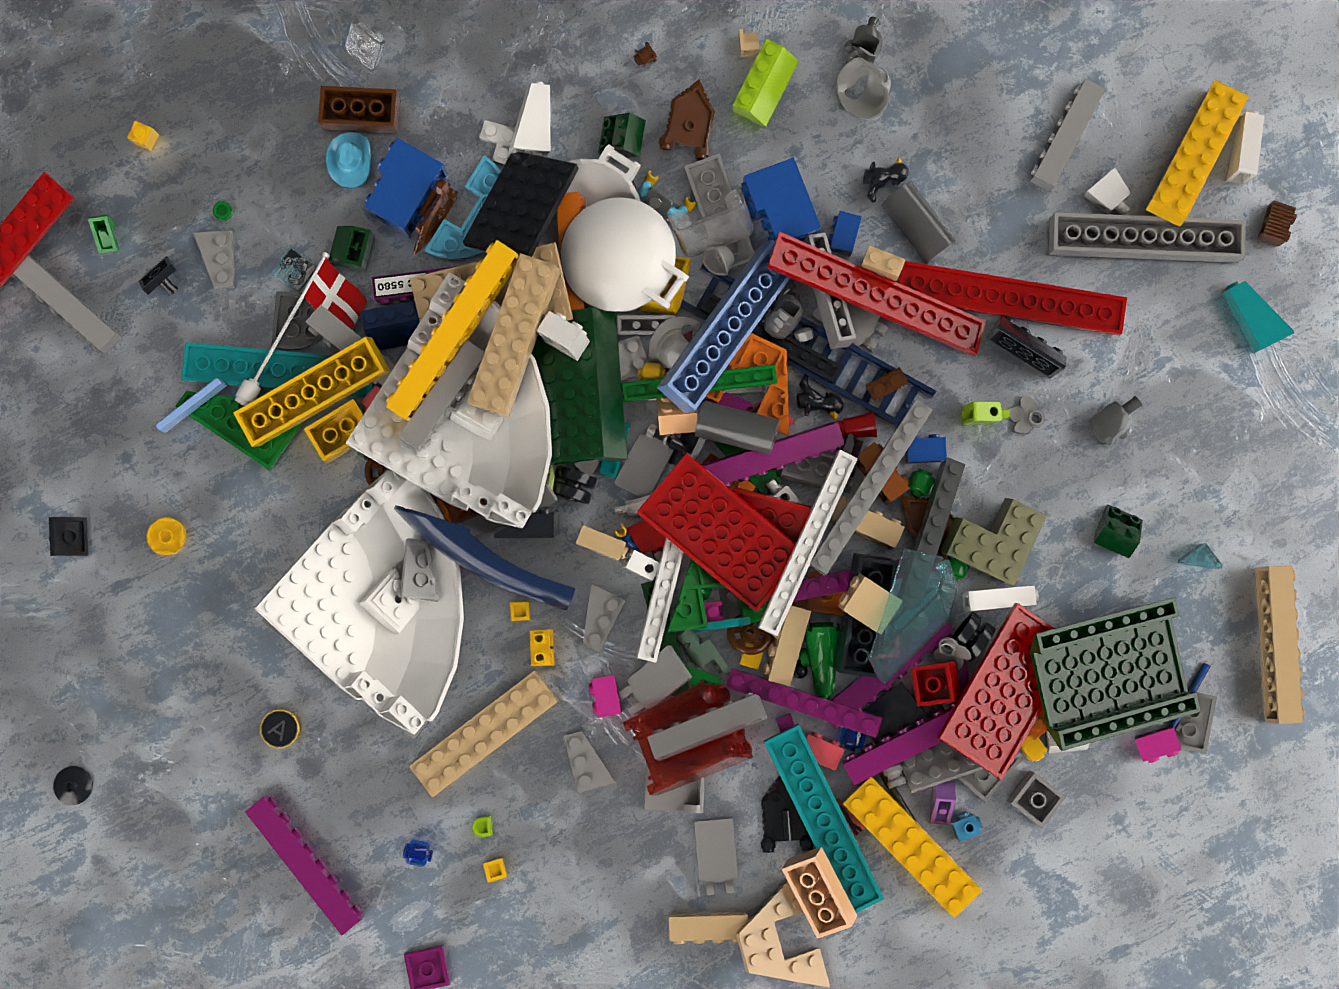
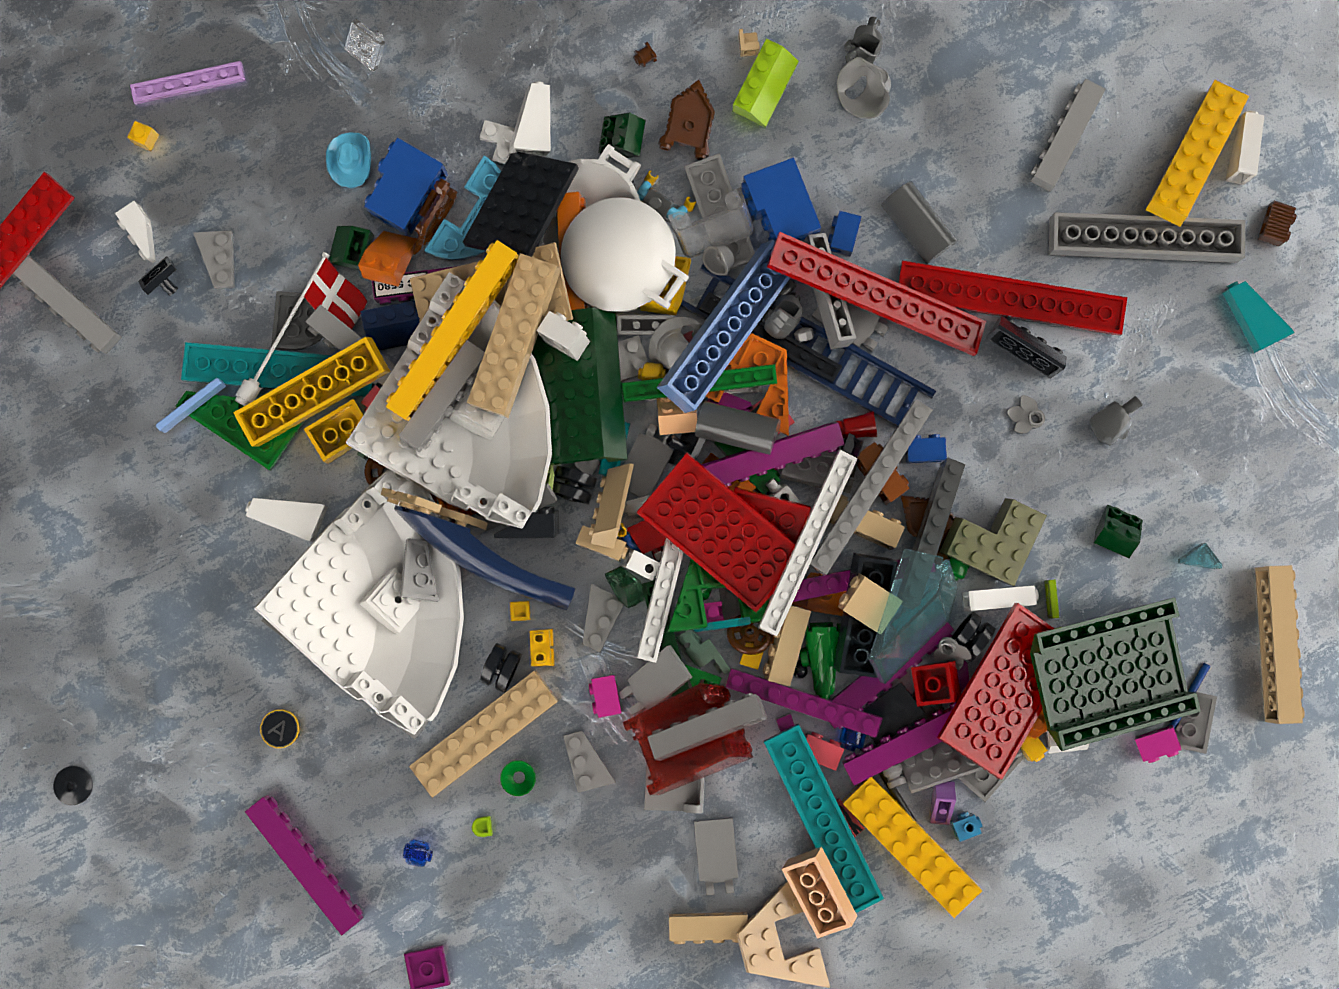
(68, 536): black tile -> none
(103, 233): green slope -> none
(139, 228): none -> white slope
(166, 536): yellow tile -> none
(187, 82): none -> lavender tile
(222, 211): green tile -> none
(292, 517): none -> white slope
(294, 269): piece -> none
(359, 109): reddish brown brick -> none
(387, 258): none -> orange slope
(425, 506): none -> tan wing
(495, 869): yellow plate -> none
(498, 666): none -> black wheel
(512, 787): none -> green piece
(611, 506): none -> tan slope
(625, 586): none -> clear green slope
(782, 820): black shield -> none
(813, 400): black animal -> none
(878, 177): black animal -> none
(882, 263): tan brick -> none
(886, 384): reddish brown brick -> none
(921, 483): green head -> none
(983, 413): lime torso -> none
(1036, 799): light grey brick -> none
(1051, 599): none -> lime tile
(1109, 194): white torso -> none

